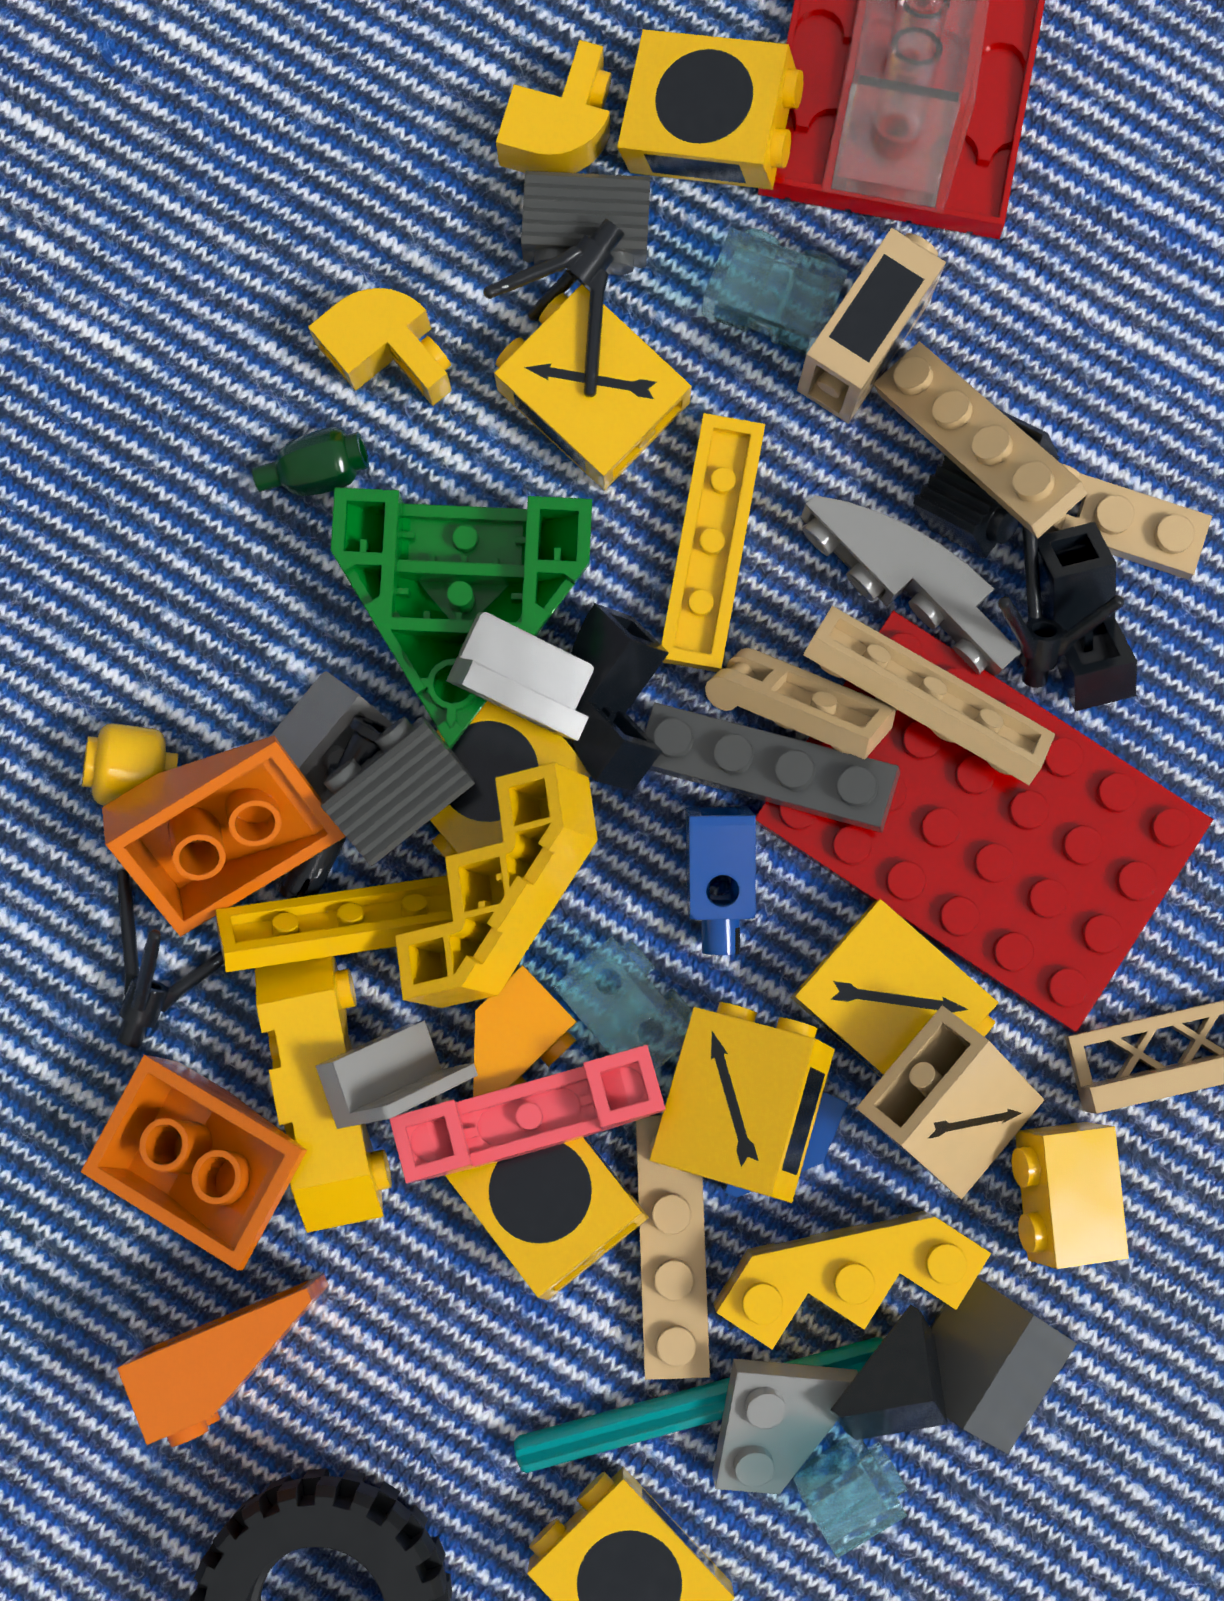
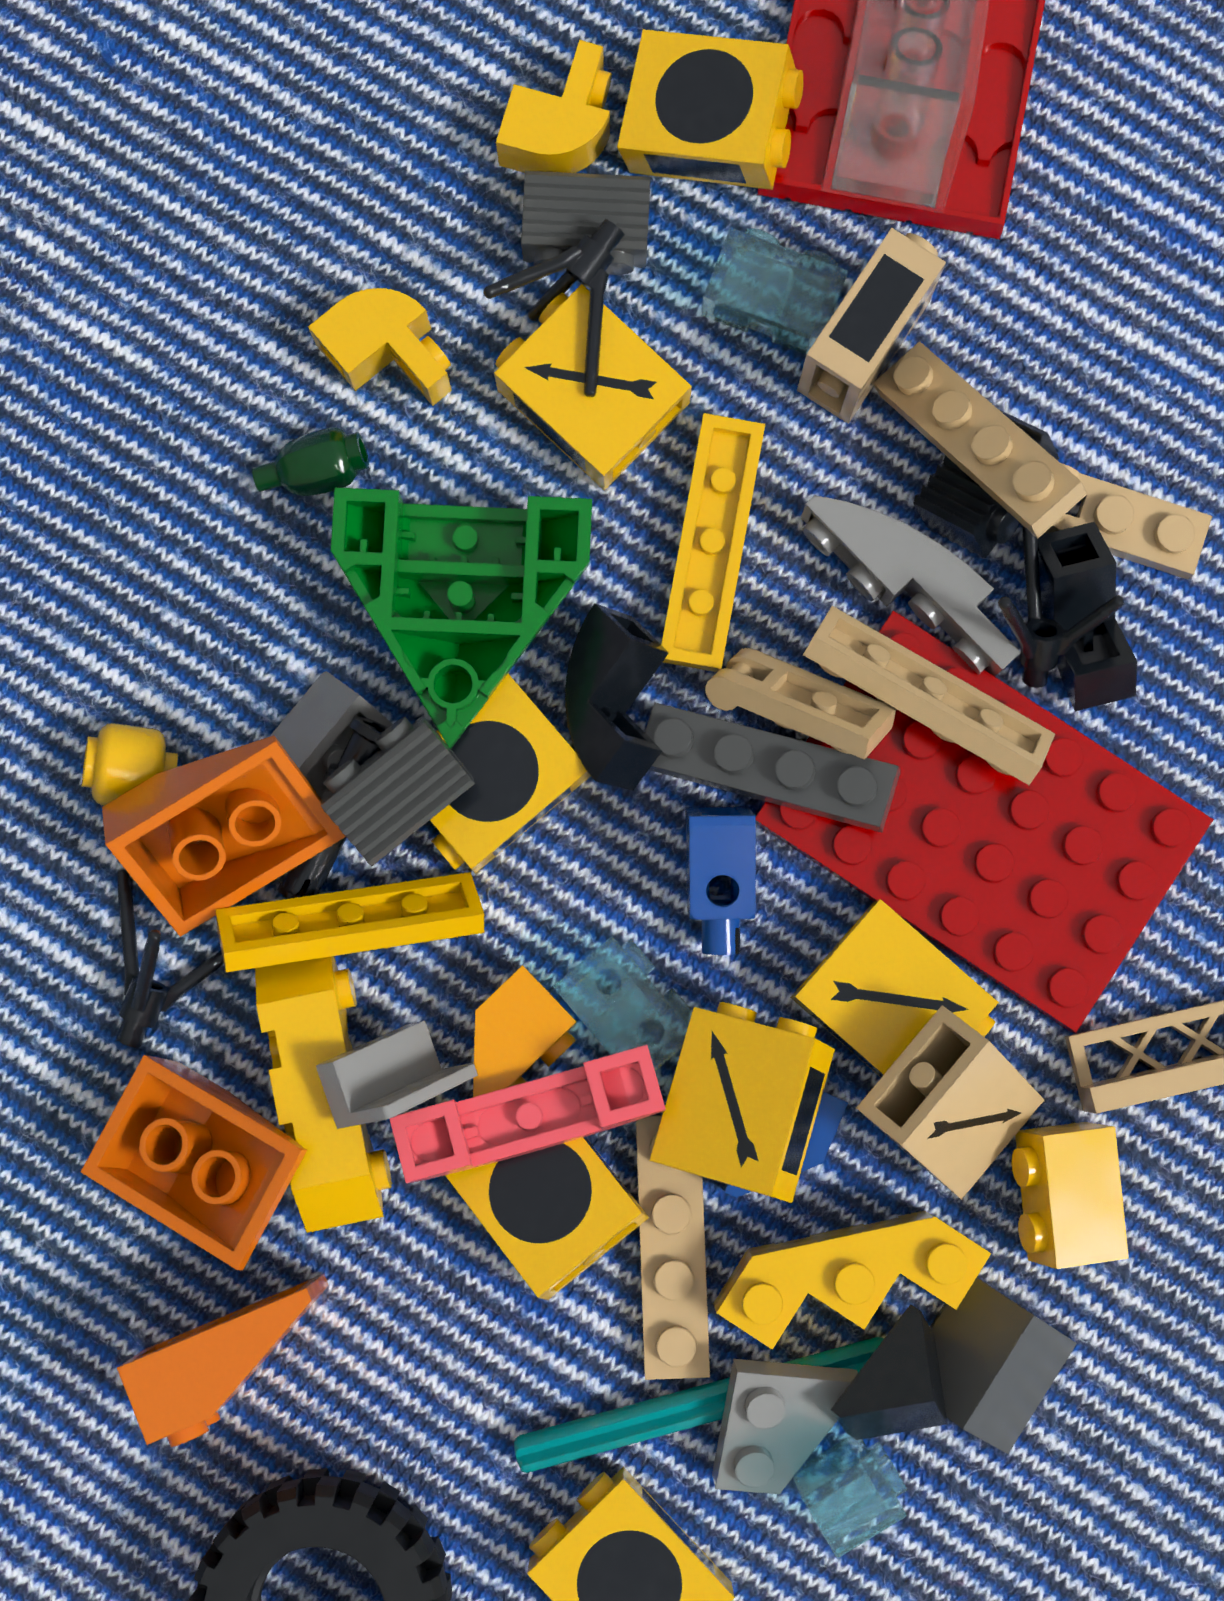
(502, 889): yellow brick -> none
(523, 675): panel -> none

